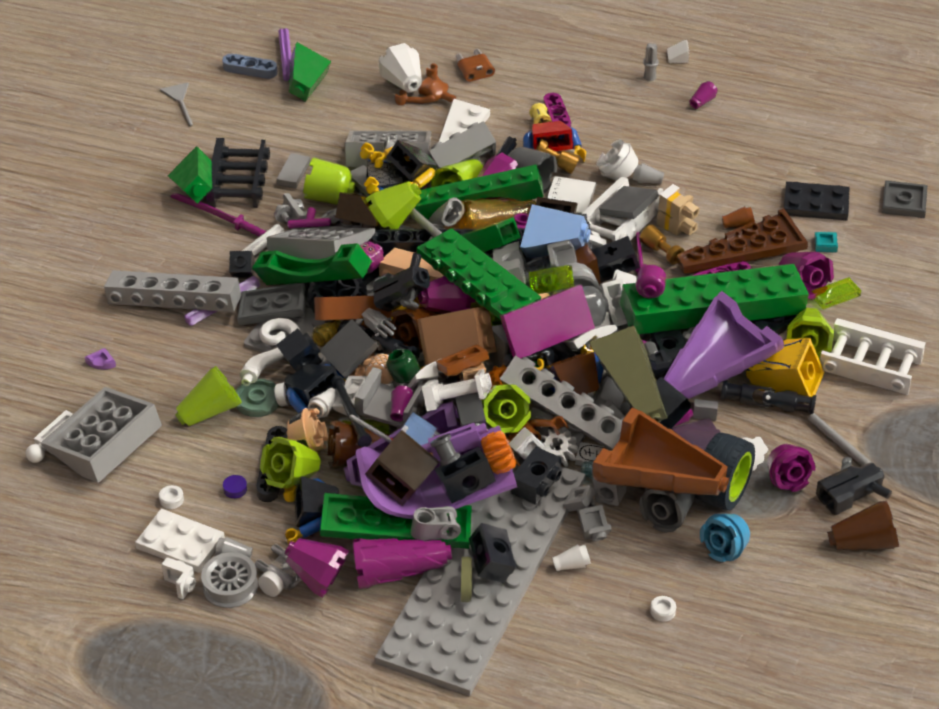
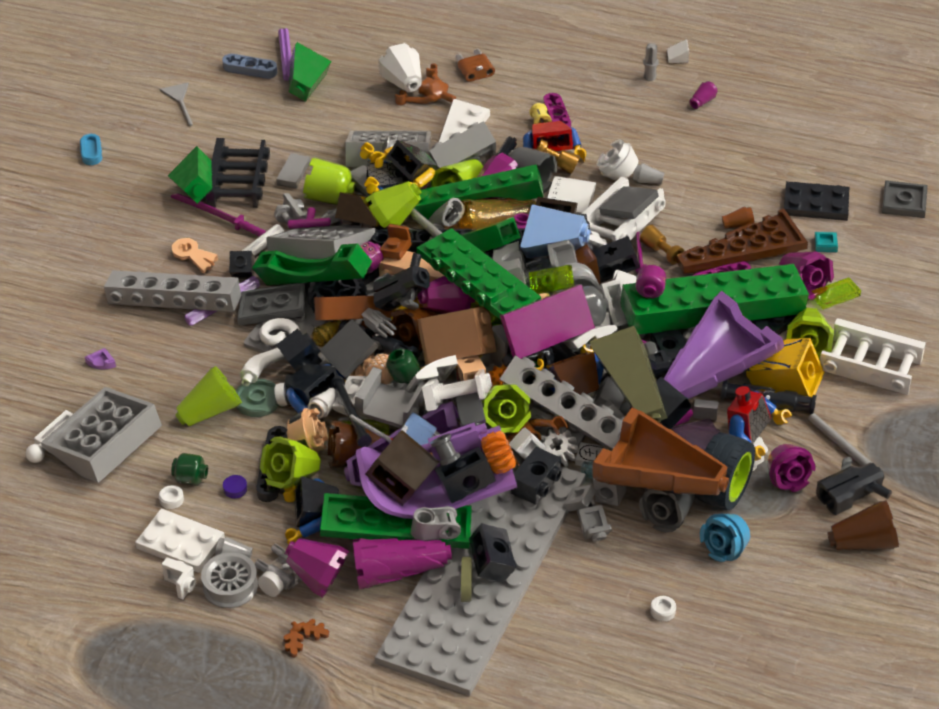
(91, 149): none -> dark azure tile
(188, 249): none -> light nougat piece
(189, 469): none -> dark green head
(294, 636): none -> dark orange animal
(397, 242): none -> dark orange bracket
(399, 400): magenta cone -> none
(469, 357): dark orange plate -> none
(572, 558): white cone -> none
(677, 211): tan hips -> none
(751, 414): none -> torso

